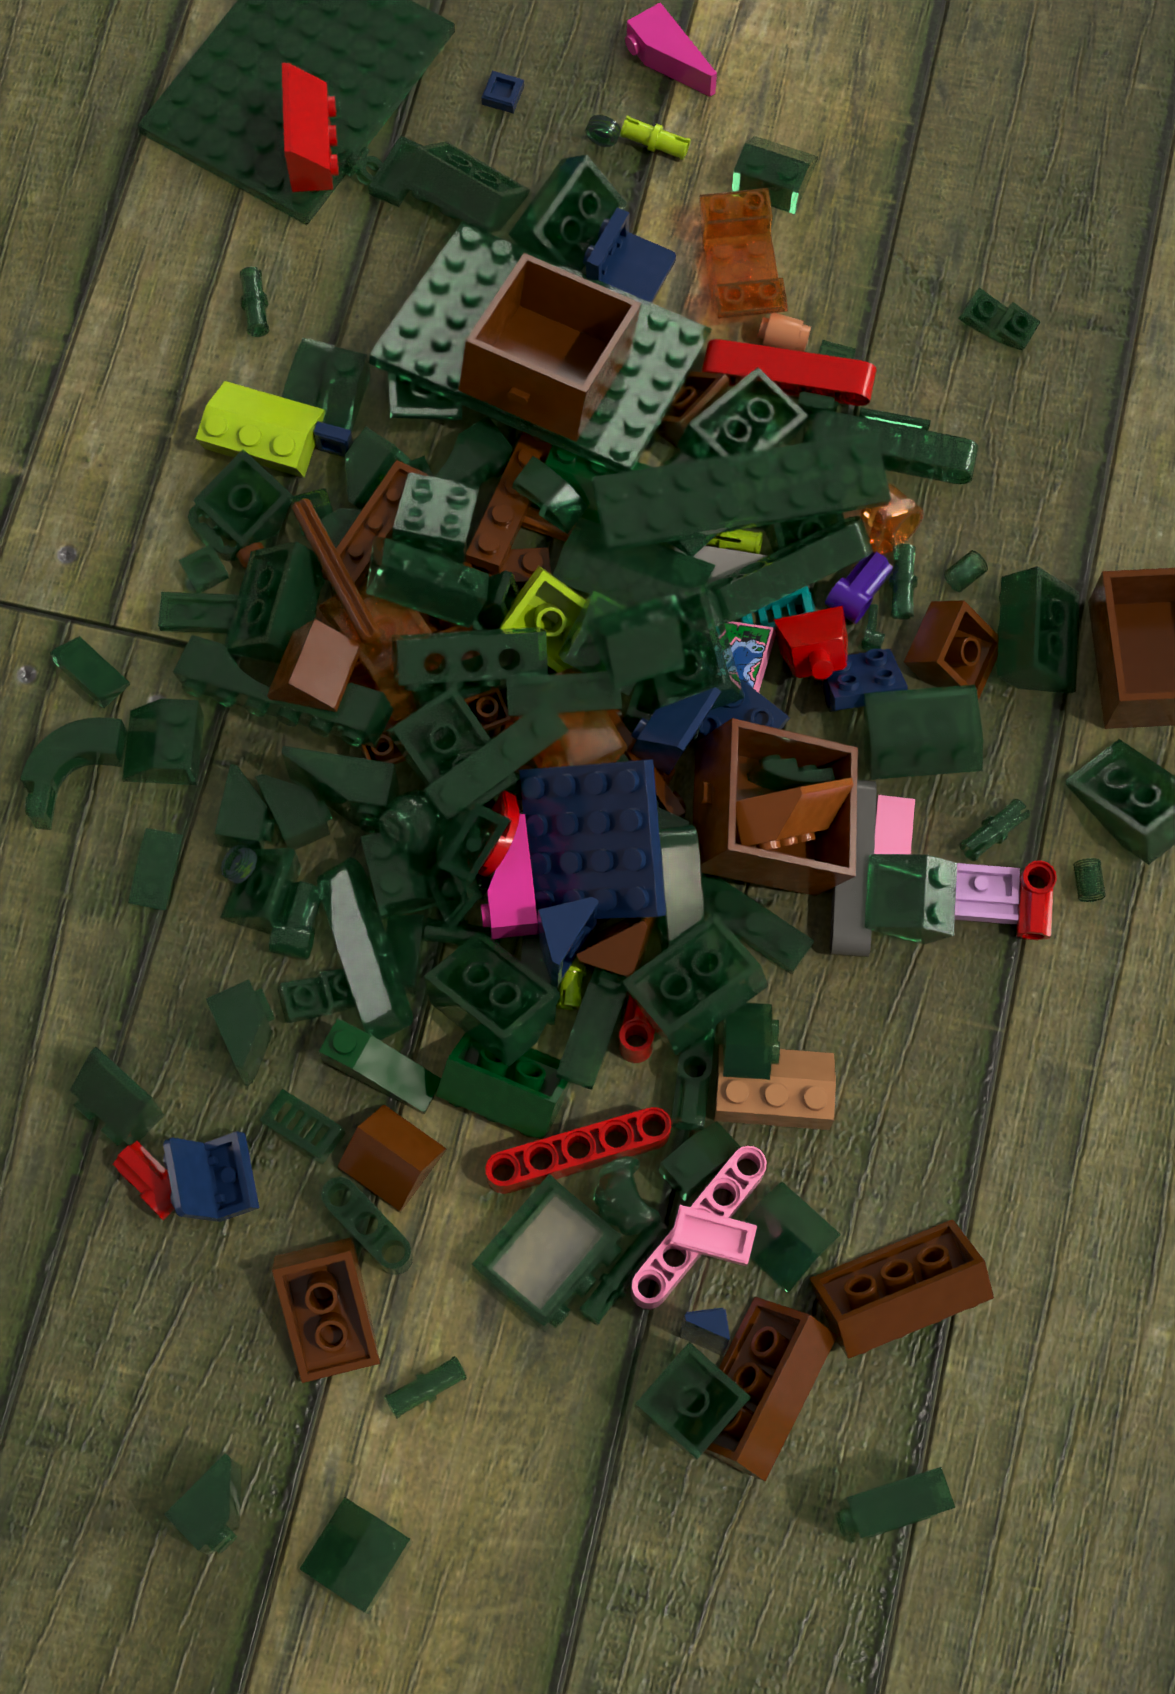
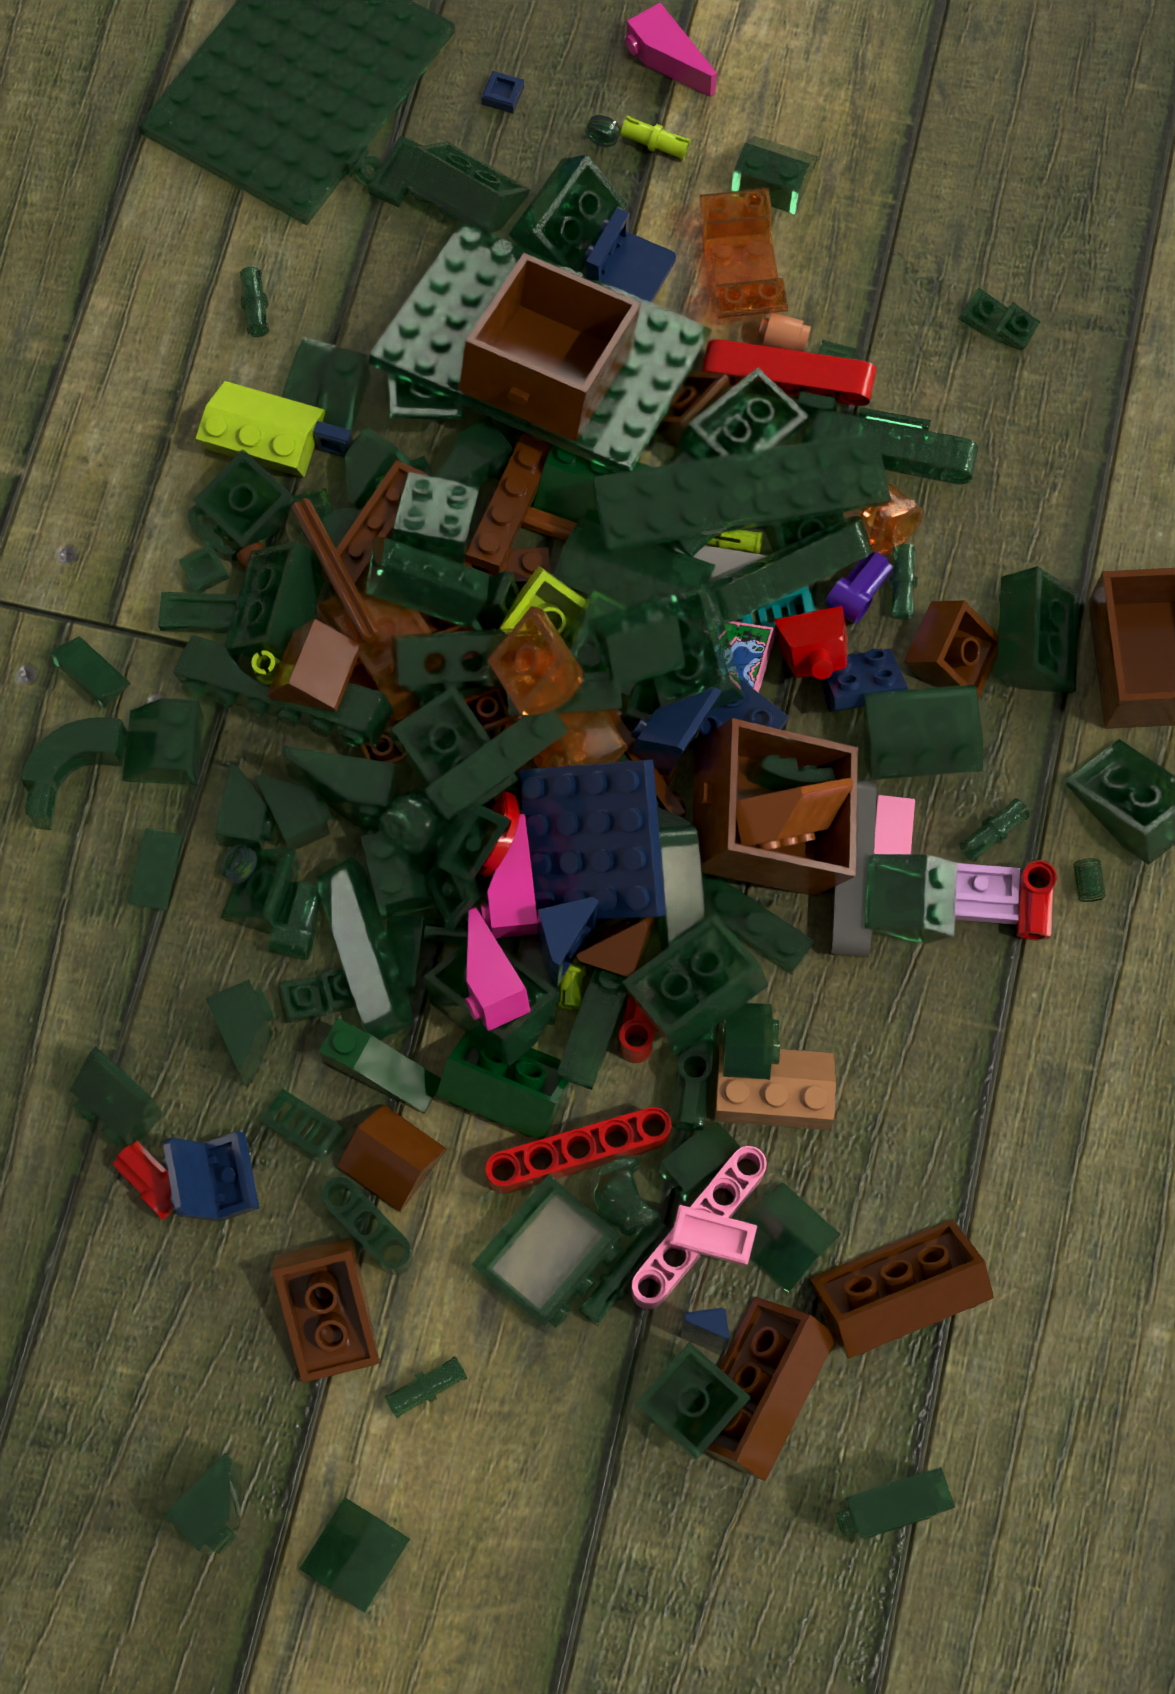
(265, 667): none -> lime pin
(308, 130): red slope -> none
(492, 982): none -> dark pink slope
(536, 665): none -> clear orange brick
(553, 494): clear green slope -> none
(872, 638): clear green hand -> none
(966, 572): clear green piece -> none

